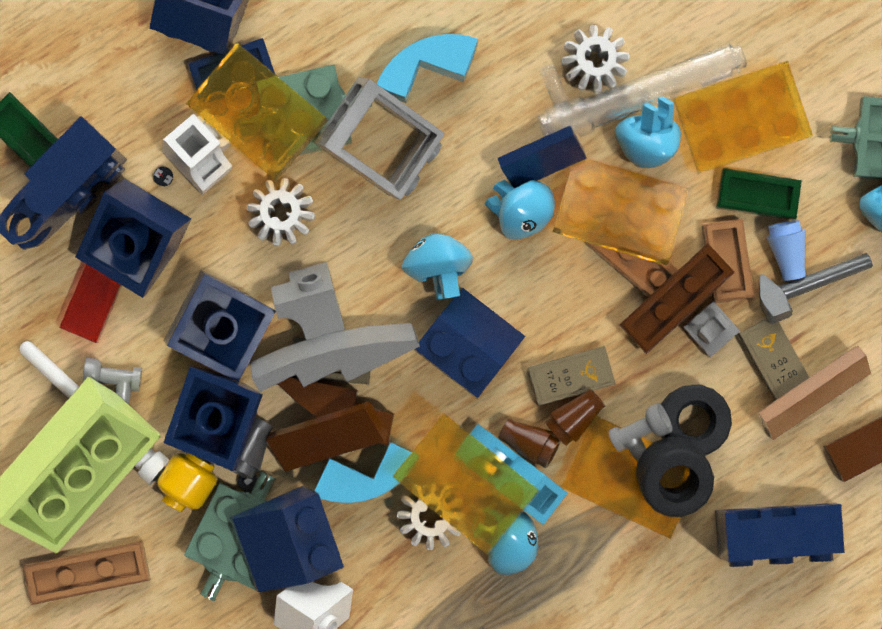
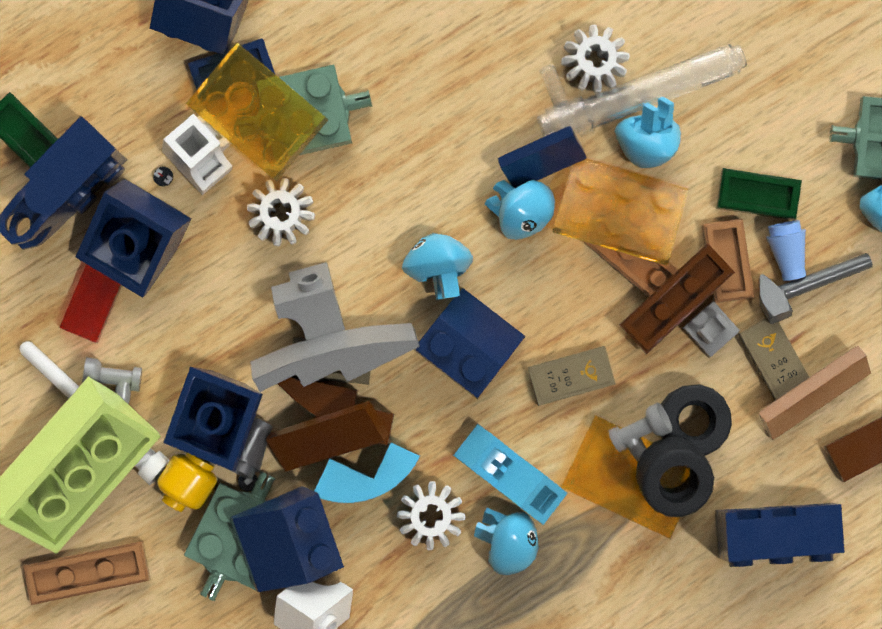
(219, 326): dark blue slope -> none
(349, 115): light grey window -> none
(442, 54): medium azure brick -> none
(466, 484): clear yellow plate -> none
(532, 443): reddish brown cone -> none
(574, 417): reddish brown cone -> none
(742, 117): clear yellow plate -> none

